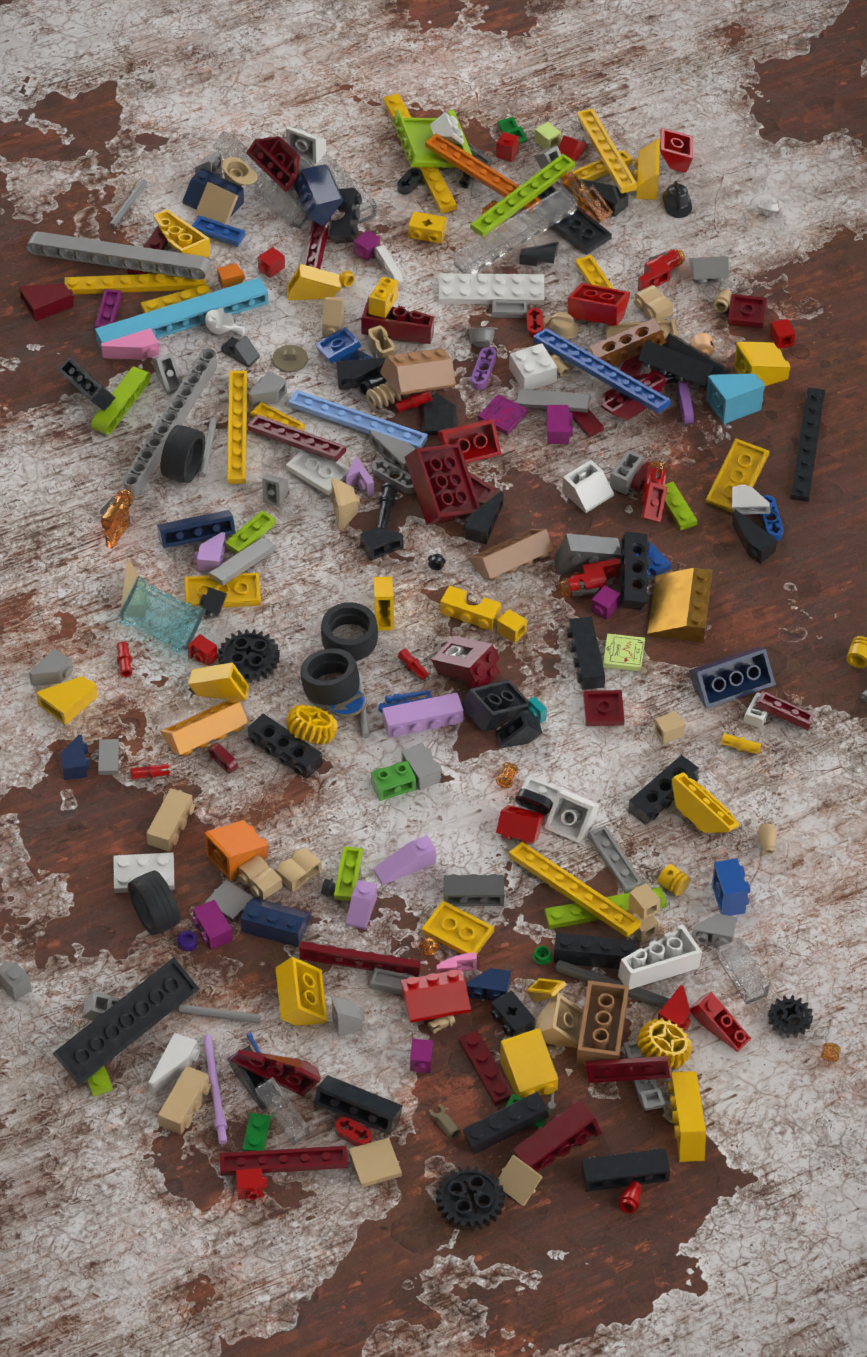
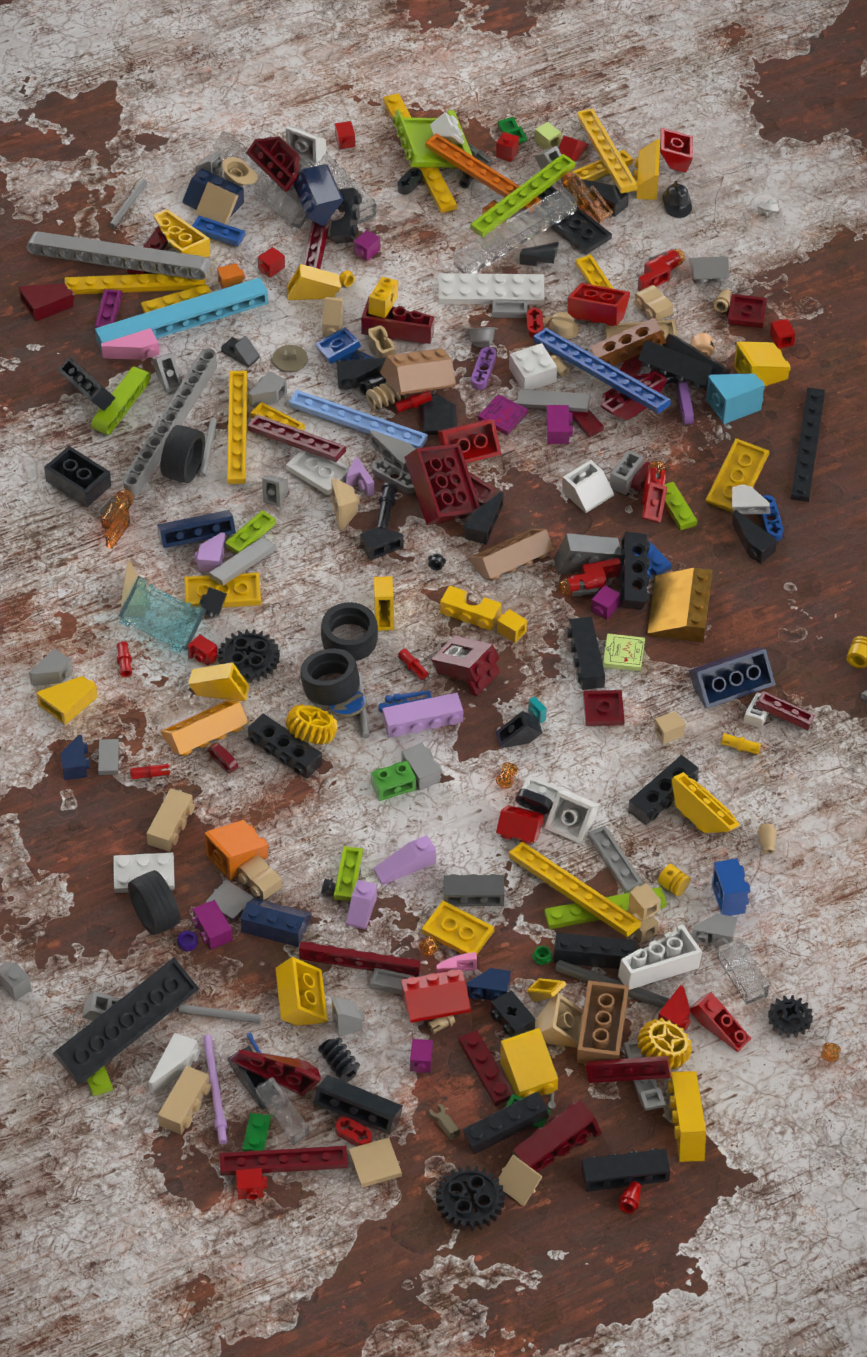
(77, 476): none -> black brick
(221, 322): white hair -> none
(299, 869): tan brick -> none
(339, 1059): none -> black piece
(344, 135): none -> red brick
(387, 263): white beam -> none
(427, 227): yellow brick -> none
(494, 704): black slope -> none

